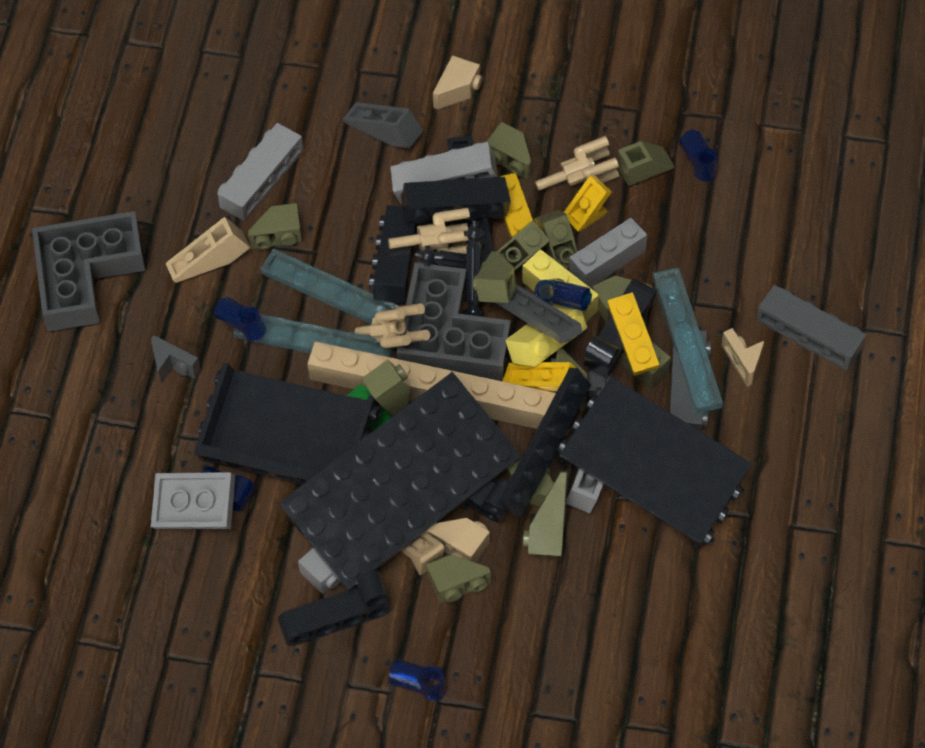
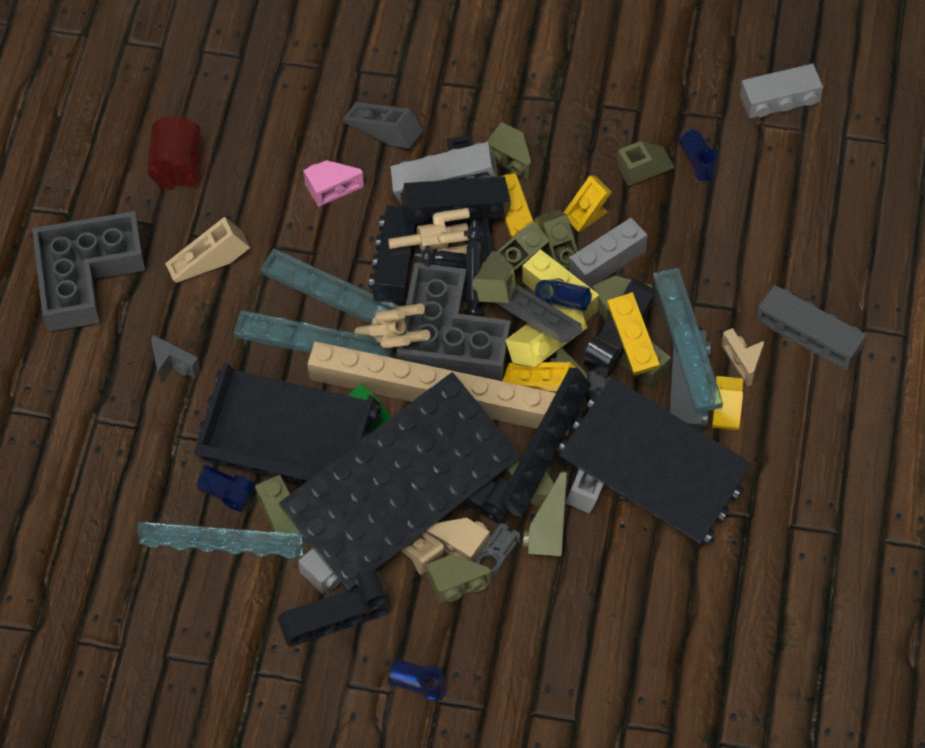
(174, 152): none -> clear red cylinder
(193, 500): light grey plate -> none
(230, 540): none -> clear light blue plate
(241, 318): clear blue piece -> none
(260, 171): light grey brick -> none
(269, 495): none -> olive slope
(276, 228): olive slope -> none
(331, 181): none -> bright pink slope
(389, 386): olive slope -> none
(457, 83): tan slope -> none
(499, 547): none -> dark grey piece
(582, 166): tan plant -> none
(731, 393): none -> yellow slope
(781, 91): none -> light grey brick

